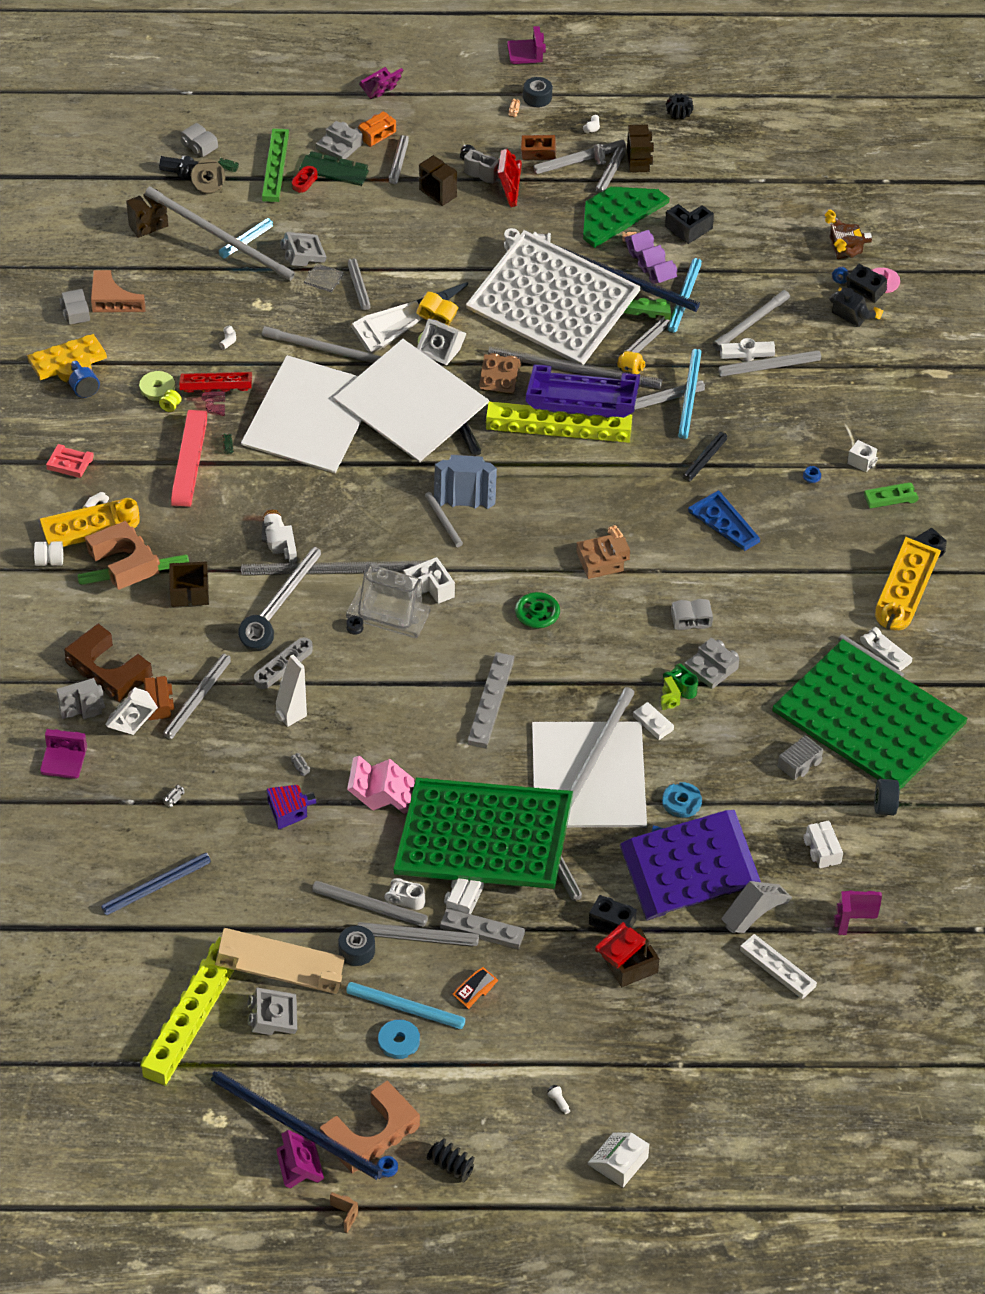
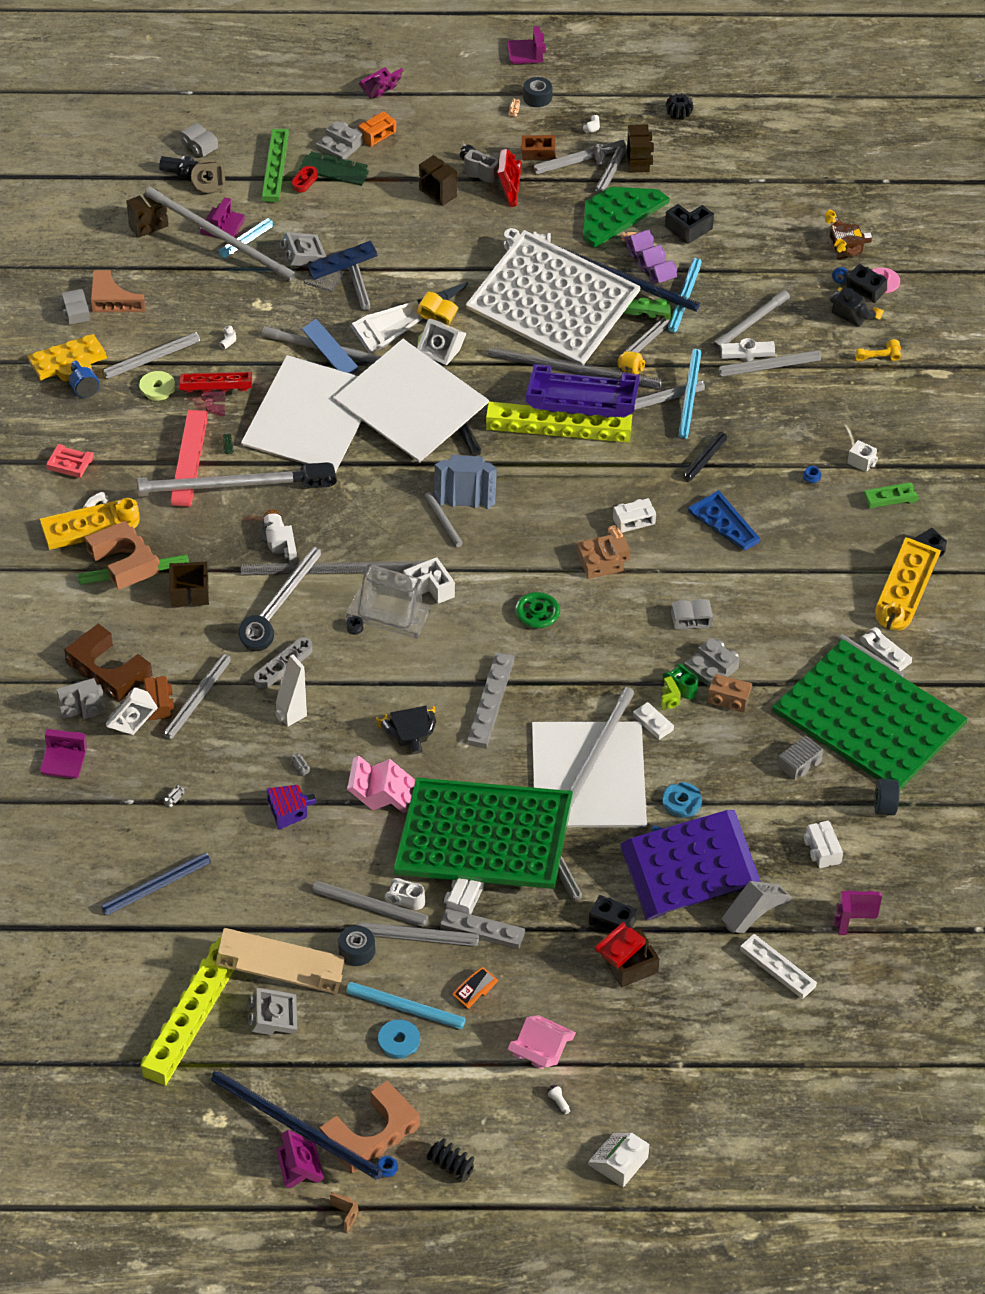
(48, 553): white wheel -> none
(151, 355): none -> light grey axle
(170, 400): neon yellow wheel -> none
(224, 219): none -> magenta bracket
(228, 164): clear green piece -> none
(311, 475): none -> flat silver piece
(329, 347): none -> medium blue tile
(342, 260): none -> dark blue plate
(398, 159): light grey axle -> none
(409, 726): none -> black torso
(499, 373): medium nougat bracket -> none
(541, 1041): none -> bright pink bracket
(634, 515): none -> white brick
(729, 692): none -> medium nougat bracket
(892, 349): none -> yellow brick

